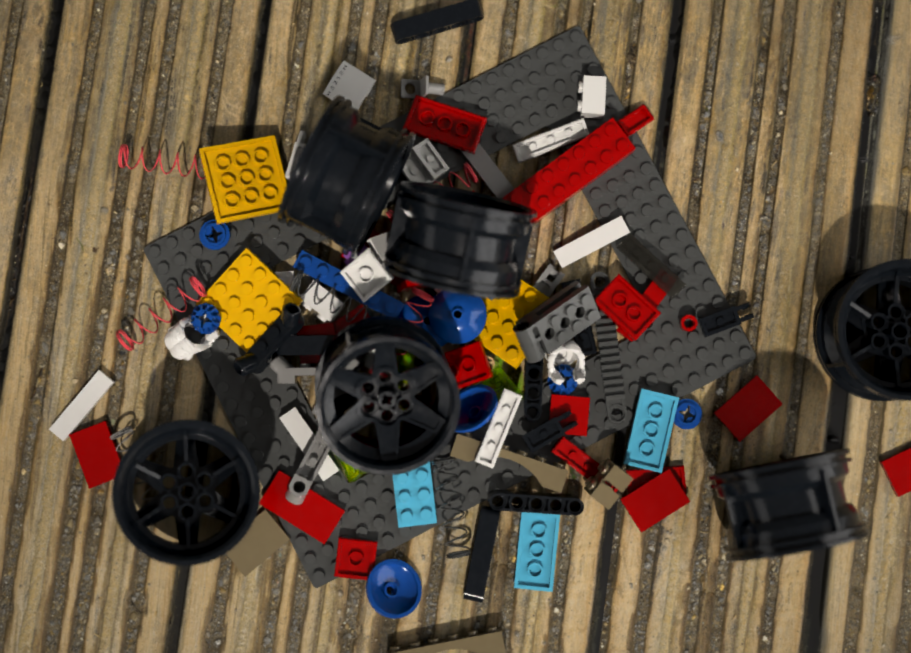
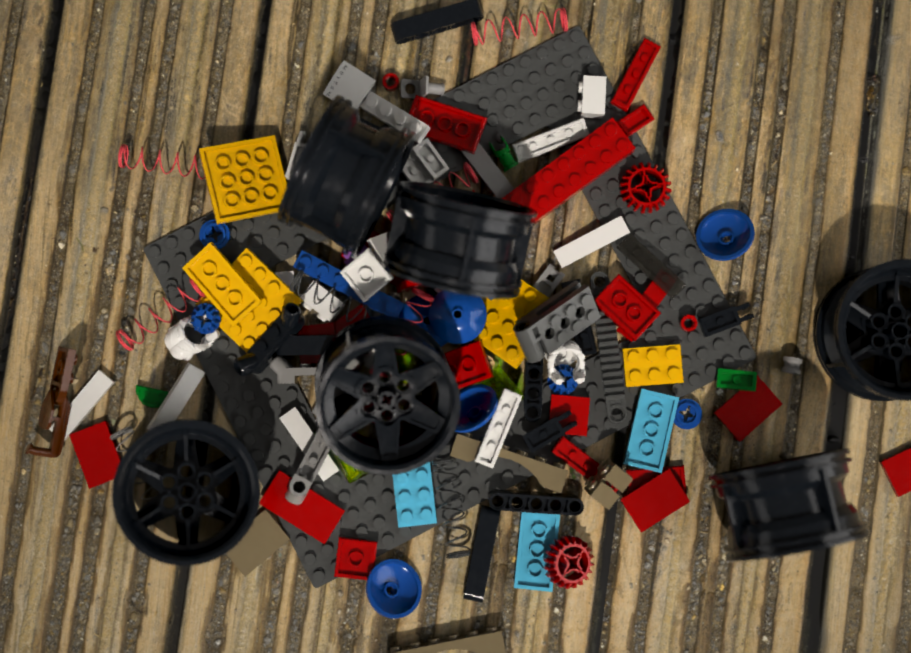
(57, 395): none -> reddish brown plate
(151, 397): none -> green tile
(177, 396): none -> white tile
(222, 284): none -> yellow plate
(387, 76): none -> red axle
(394, 116): none -> white plate
(504, 156): none -> green piece
(559, 566): none -> red gear
(564, 22): none -> coral piece
(635, 75): none -> red tile
(652, 365): none -> yellow plate
(662, 184): none -> red gear
(722, 226): none -> blue dish
(736, 380): none -> green plate
(791, 365): none -> light grey wheel

